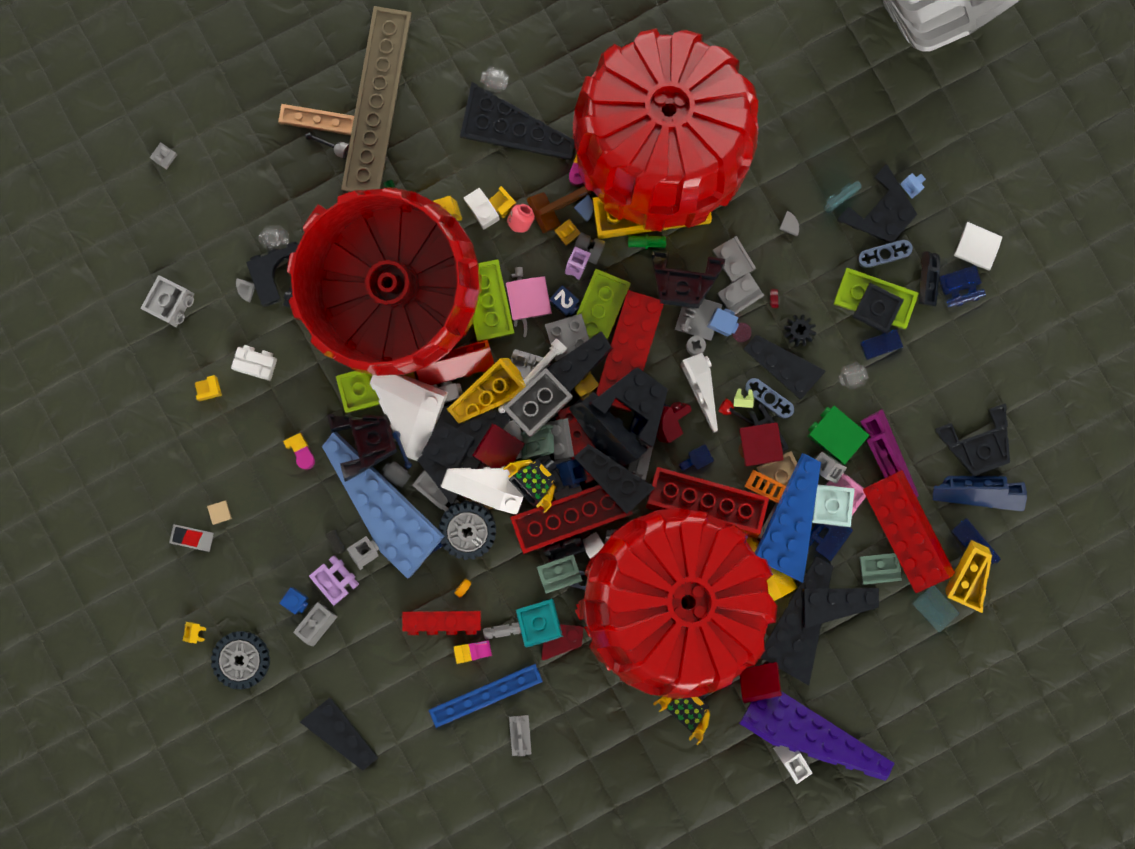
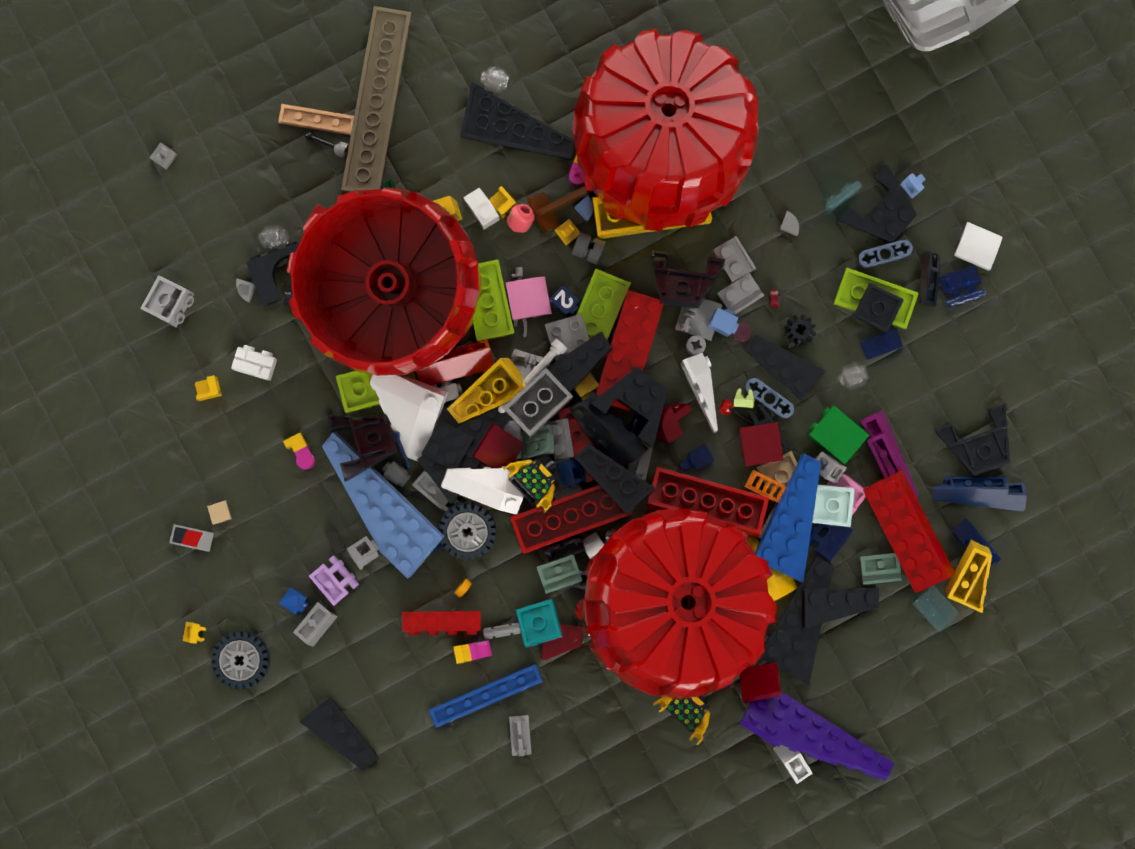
(577, 262): lavender leg -> none
(647, 241): green axle -> none

